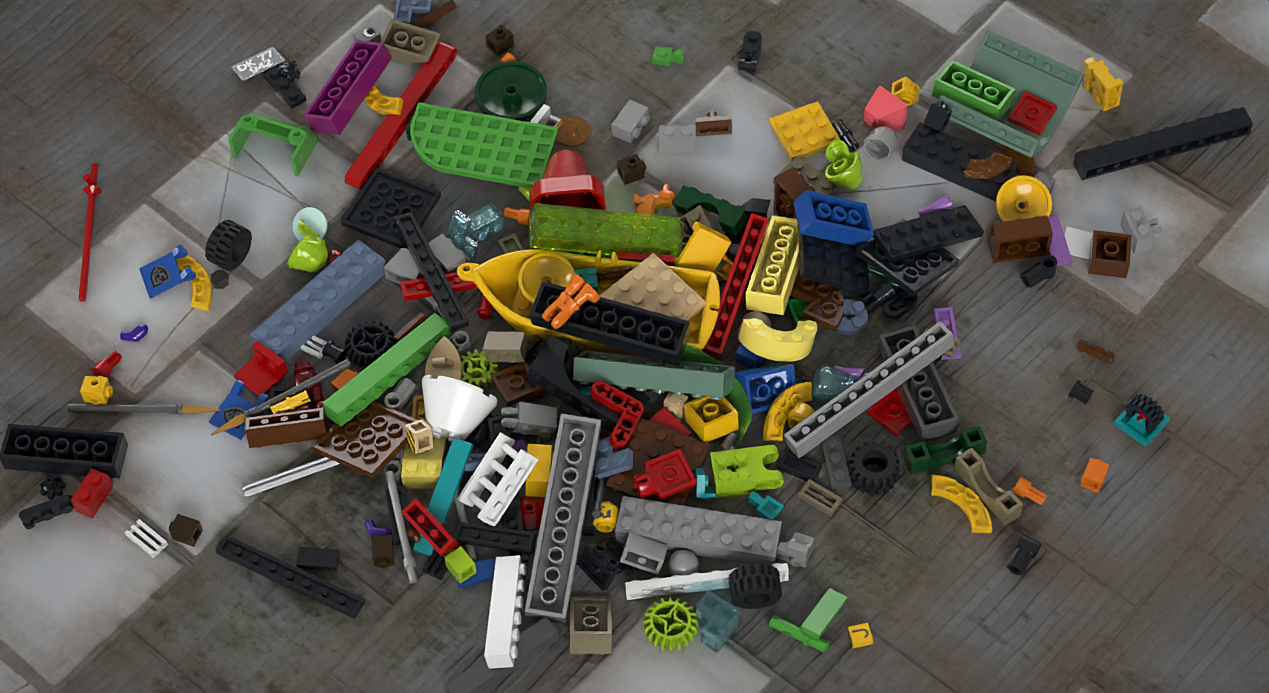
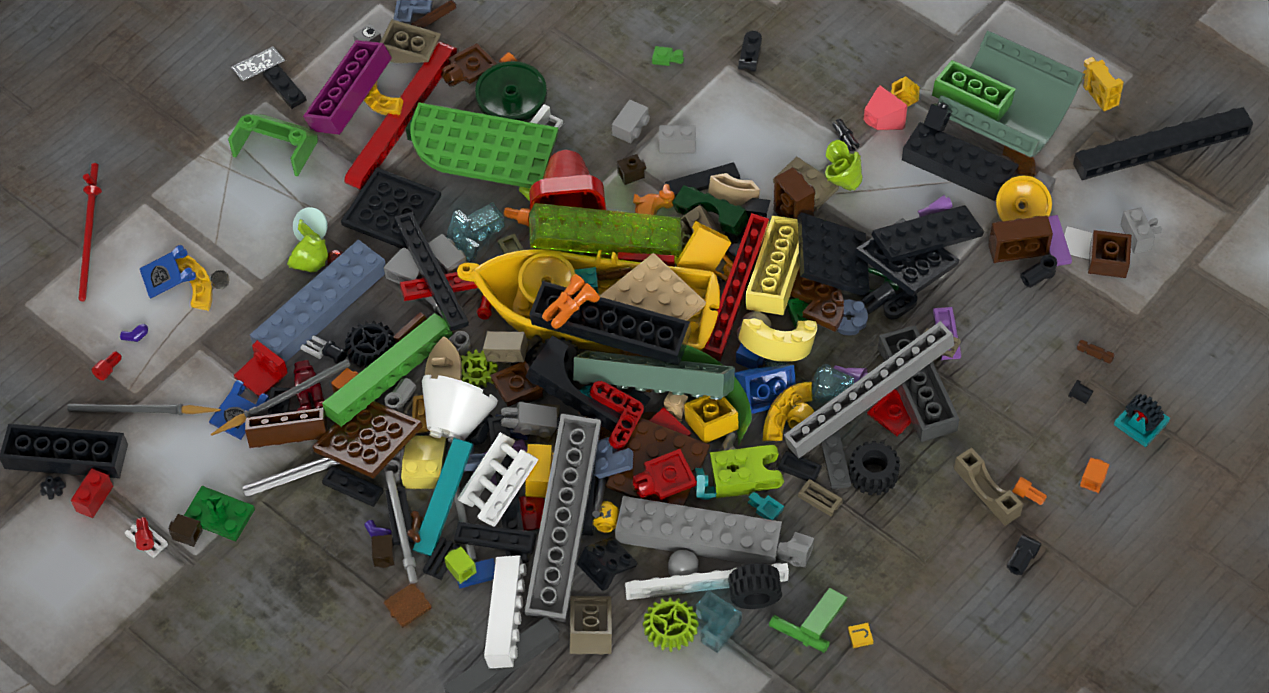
(46, 511): black plate -> none
(96, 390): yellow brick -> none
(143, 537): none -> red piece
(220, 513): none -> green plate
(228, 245): black tyre -> none
(290, 69): black plant -> none
(290, 403): yellow pin -> none
(290, 576): black plate -> none
(318, 558): black tile -> none
(352, 486): none -> black tile
(407, 605): none -> clear orange piece
(419, 436): tan brick -> none
(430, 527): red brick -> none
(467, 66): none -> reddish brown plate
(499, 40): dark brown brick -> none
(573, 131): clear orange piece -> none
(643, 553): light grey brick -> none
(702, 179): none -> black tile
(713, 124): reddish brown tile -> none
(732, 189): none -> tan brick
(803, 130): yellow plate -> none
(833, 218): blue brick -> none
(882, 139): light grey helmet -> none
(925, 457): dark green arch -> none
(965, 499): yellow tile -> none
(988, 167): clear orange tile -> none
(1032, 113): red tile -> none

